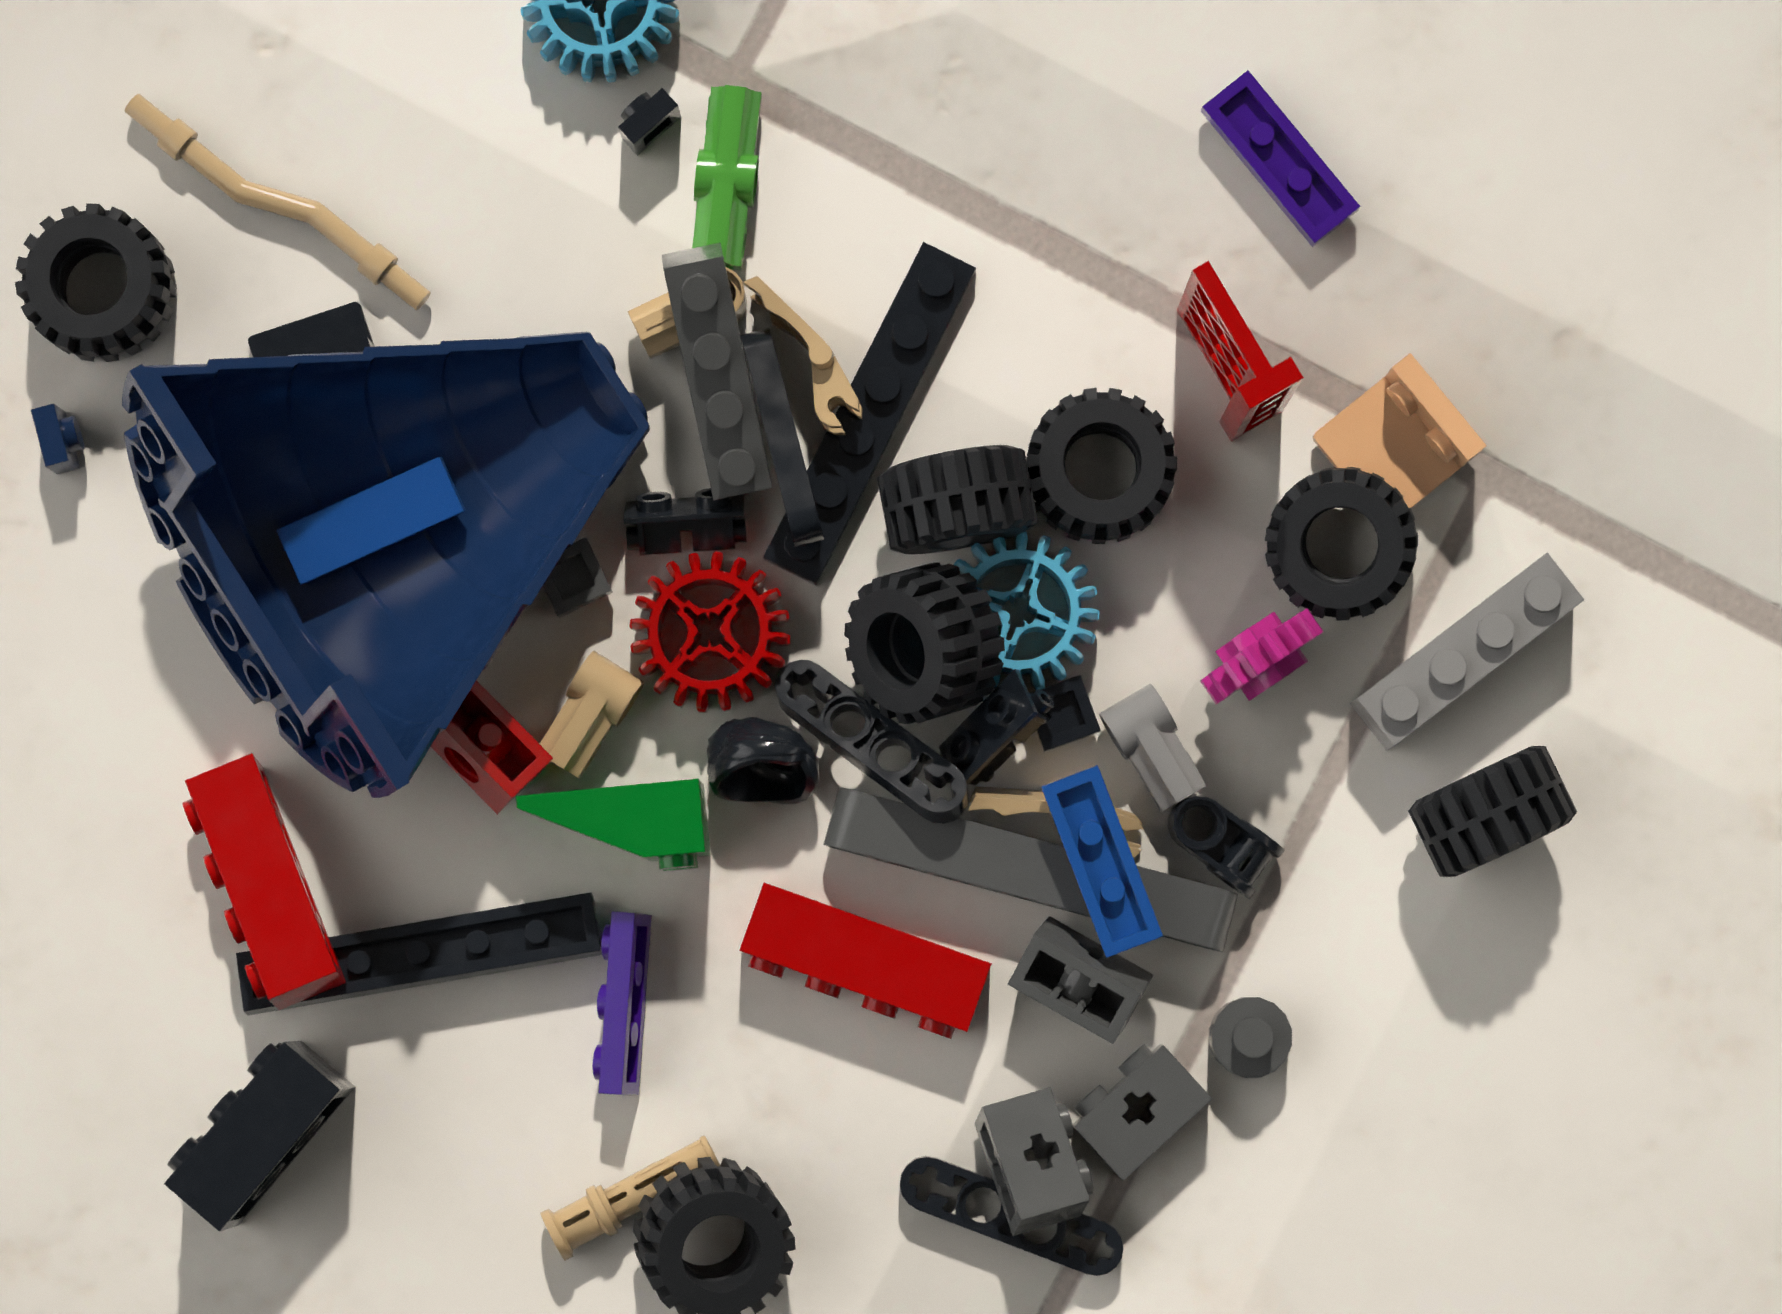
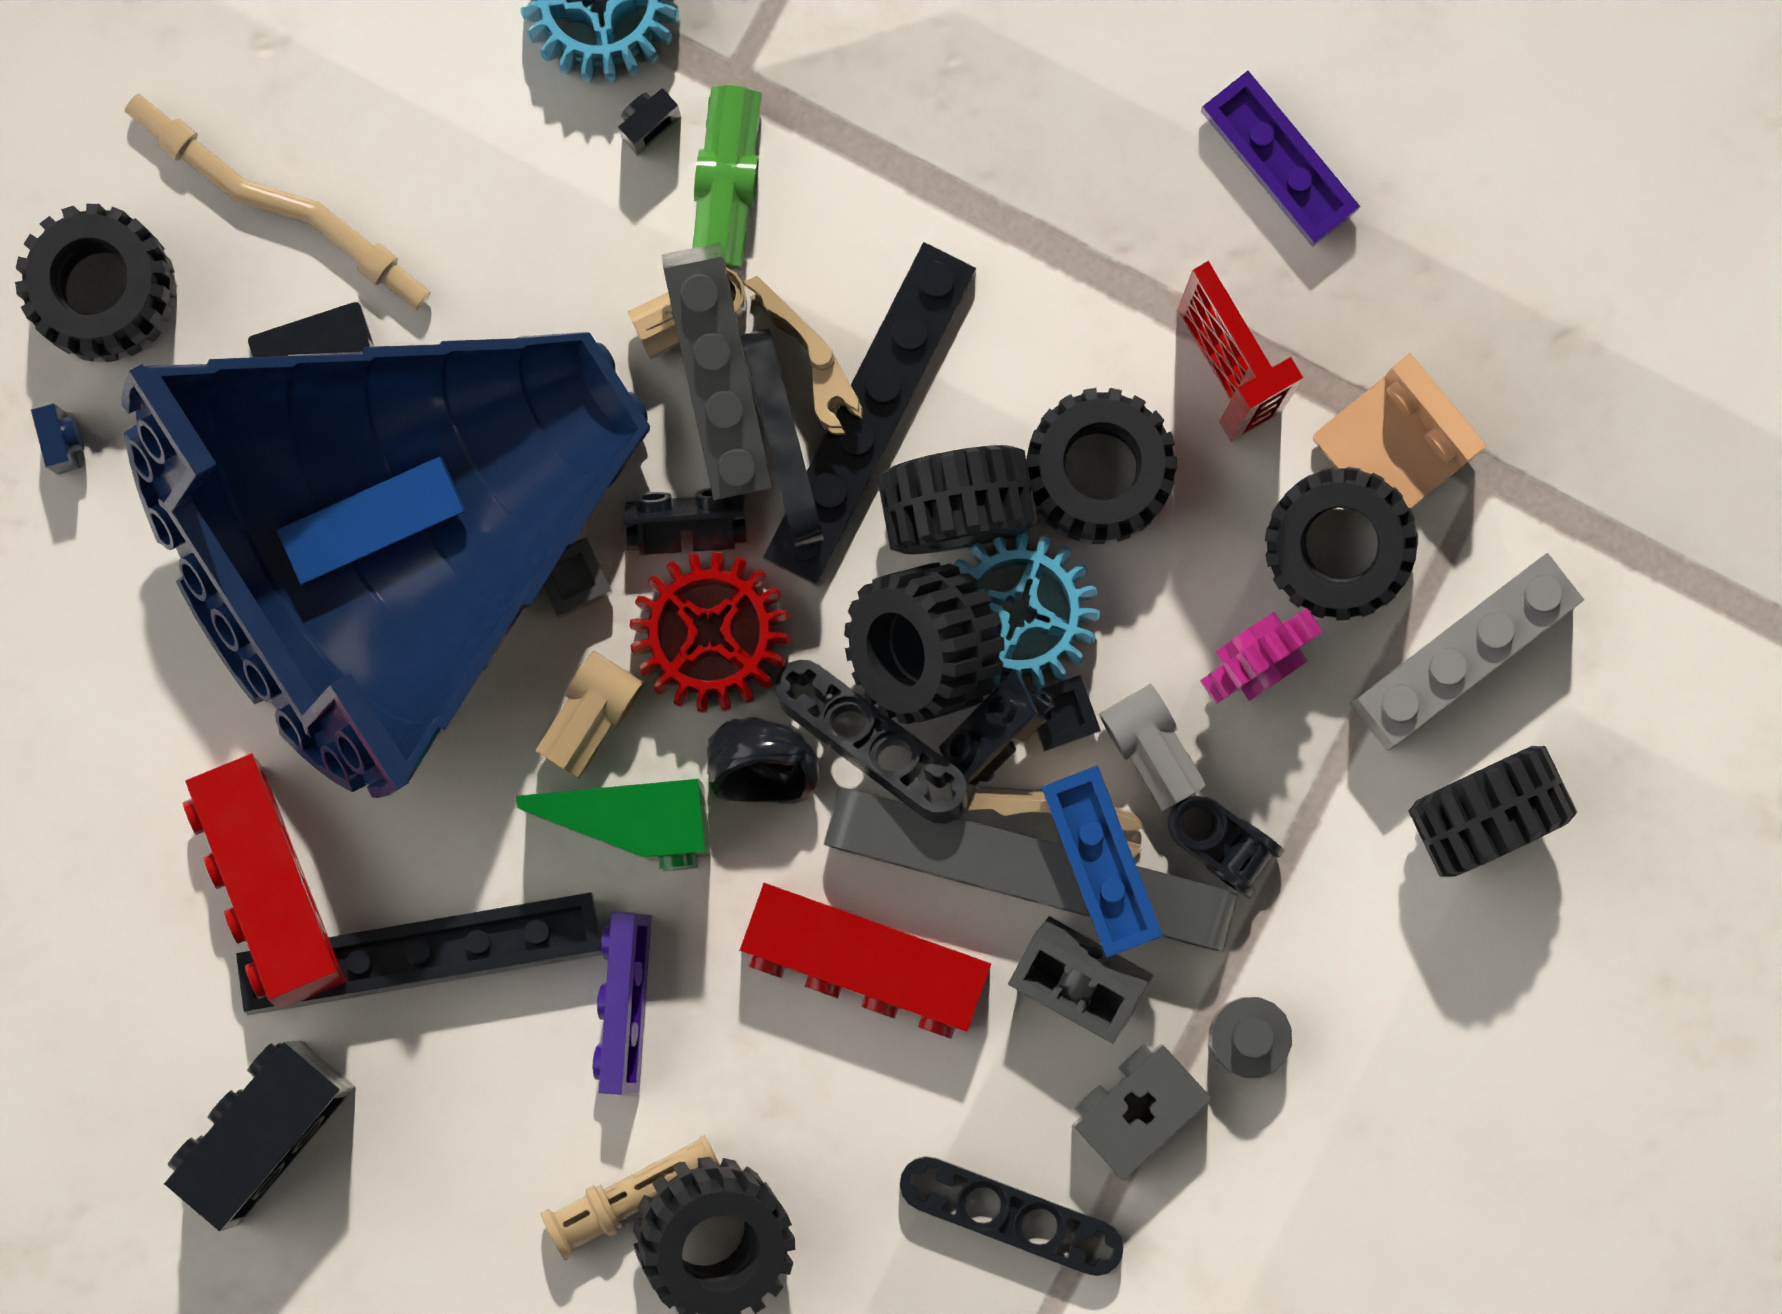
(490, 749): red brick -> none
(1027, 1193): dark grey brick -> none

